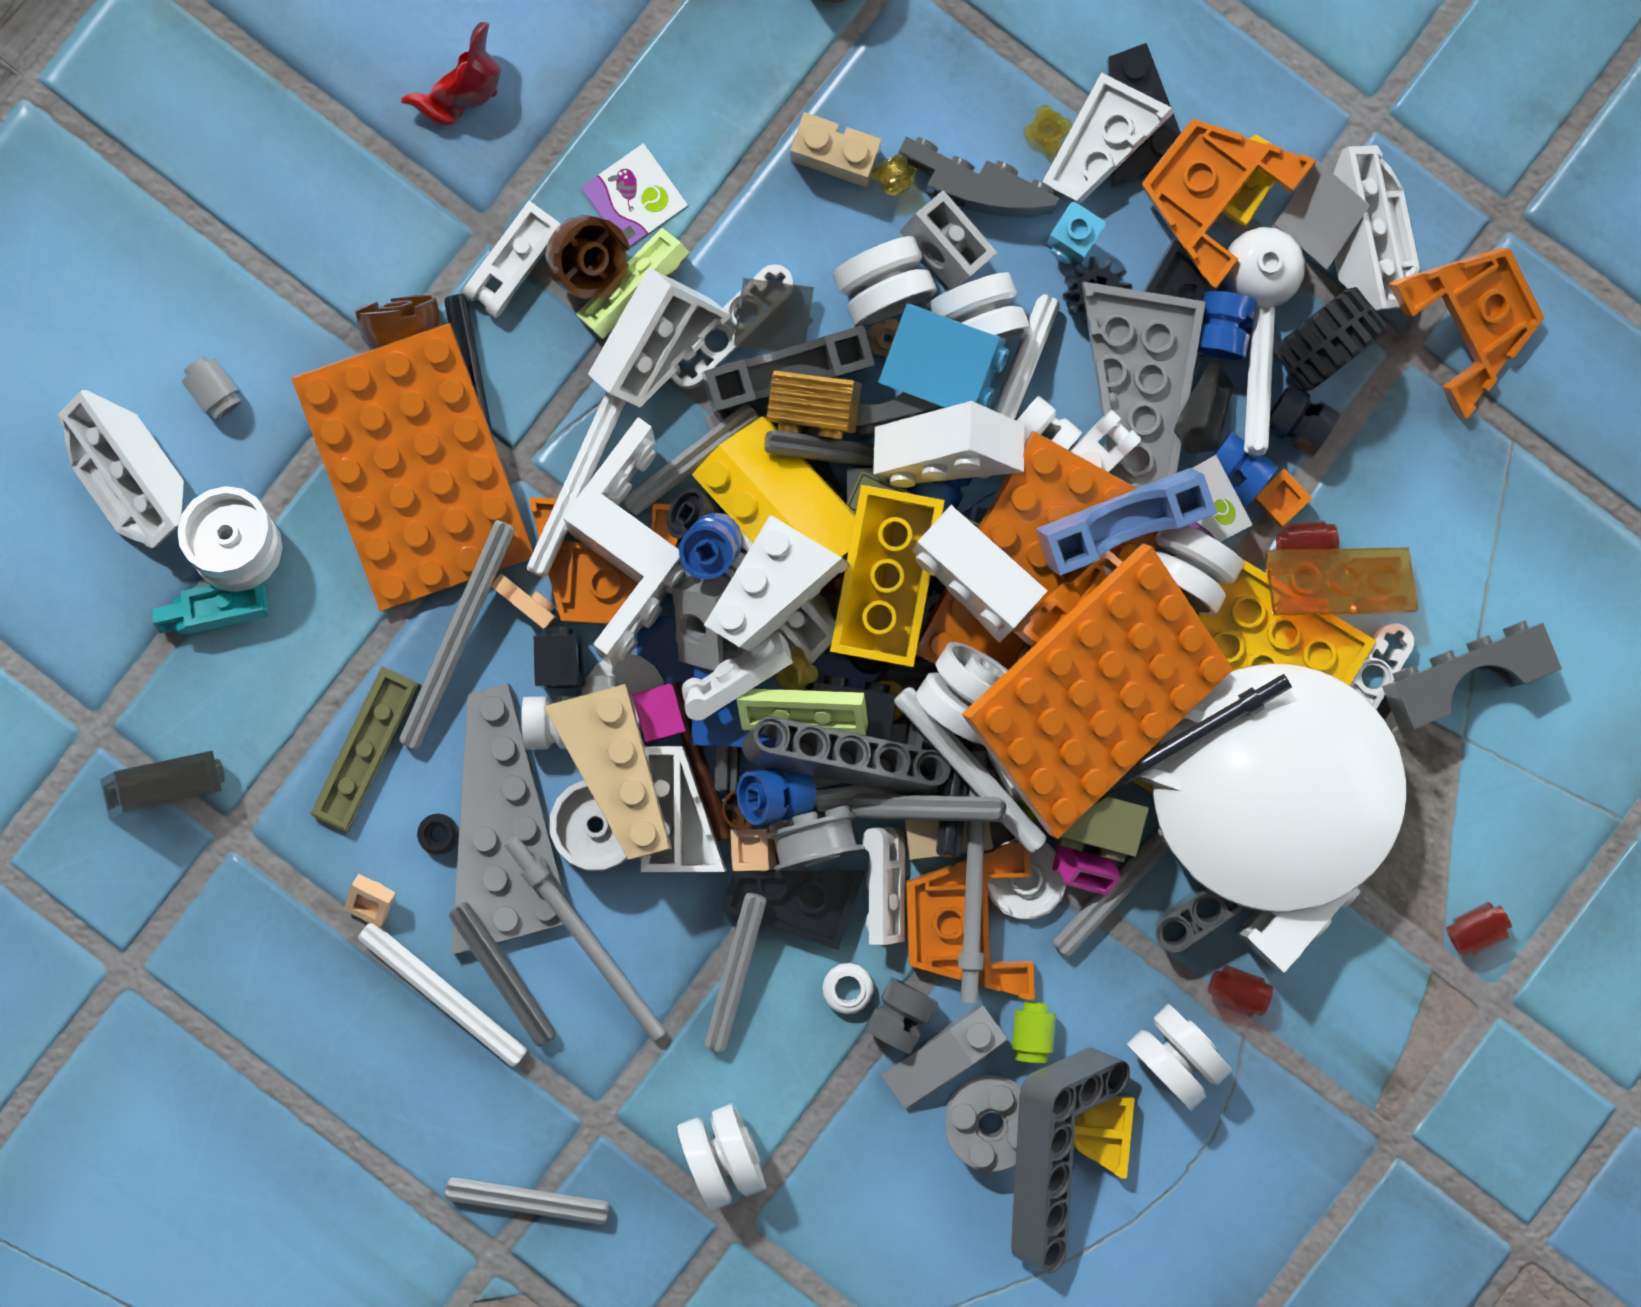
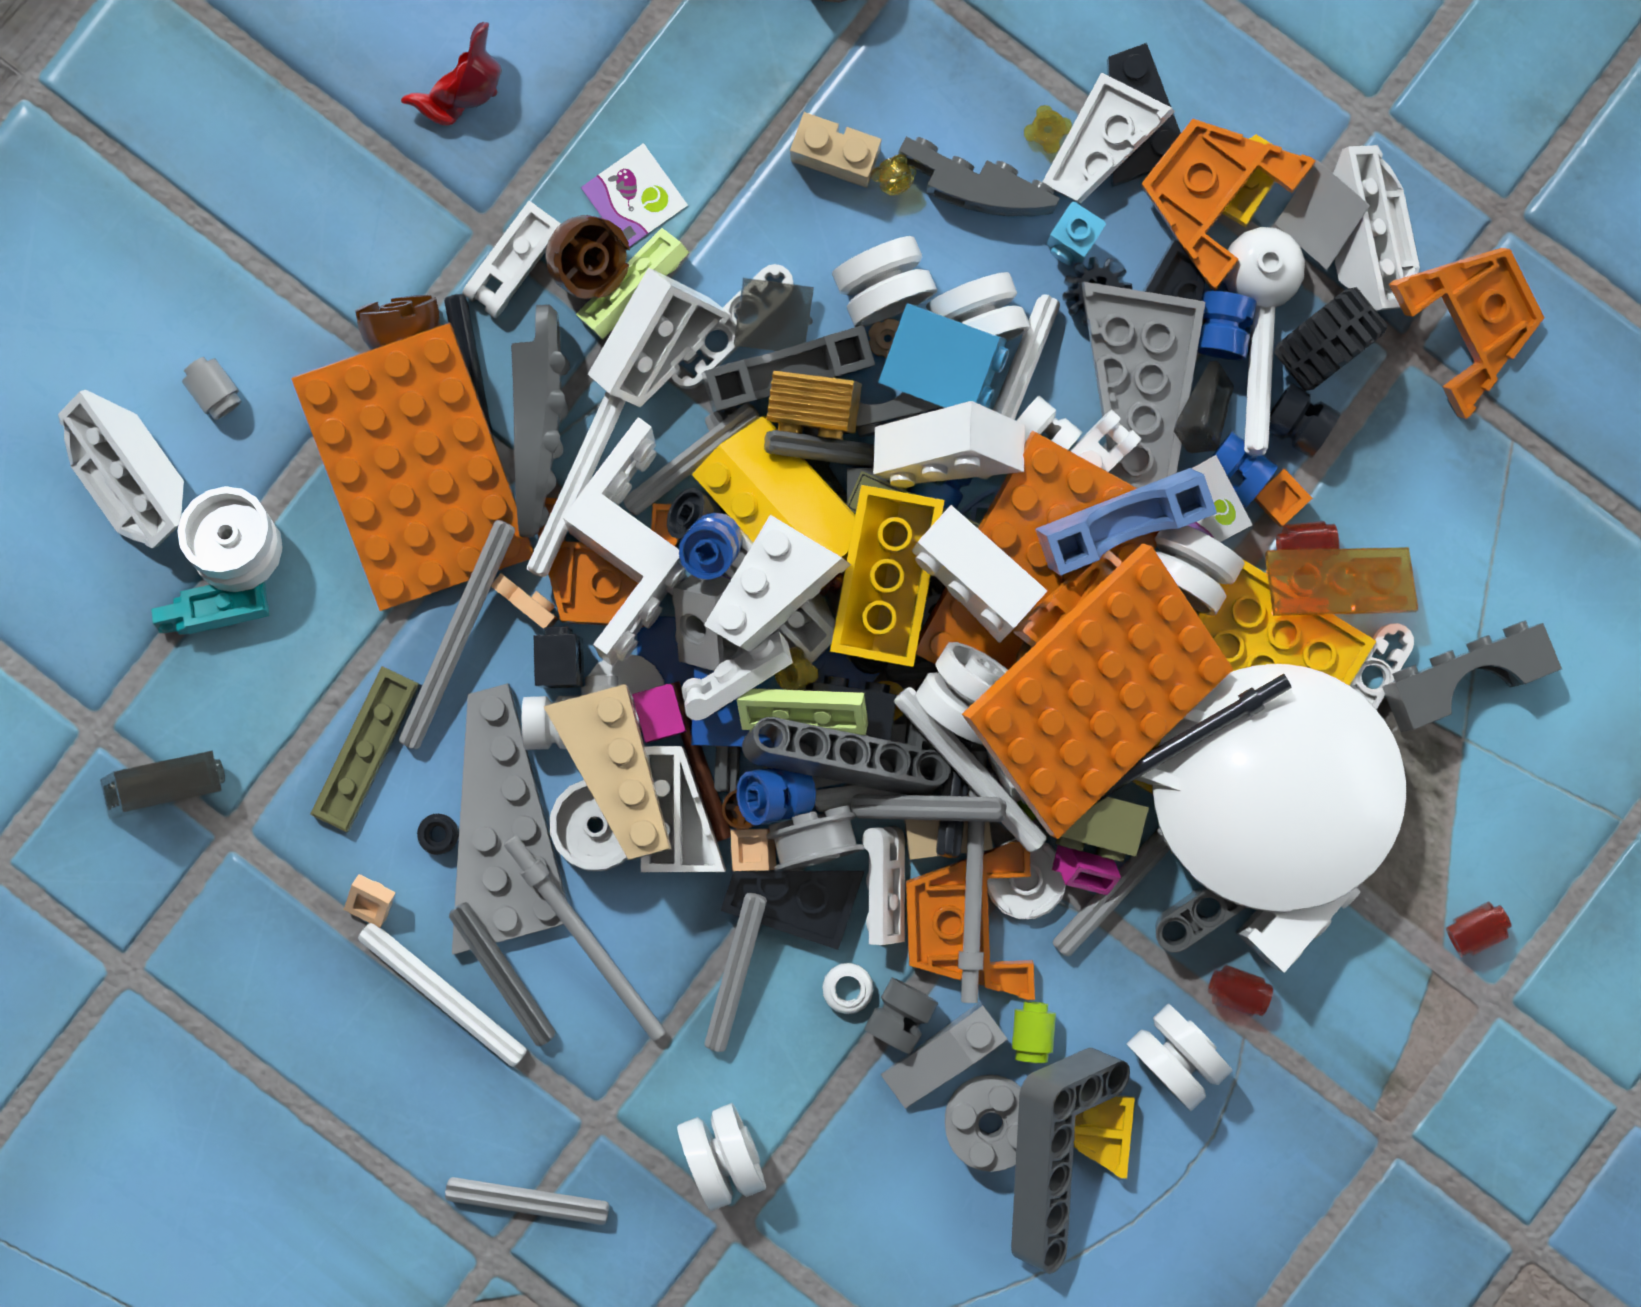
(537, 417): none -> dark grey animal
(948, 241): light grey brick -> none

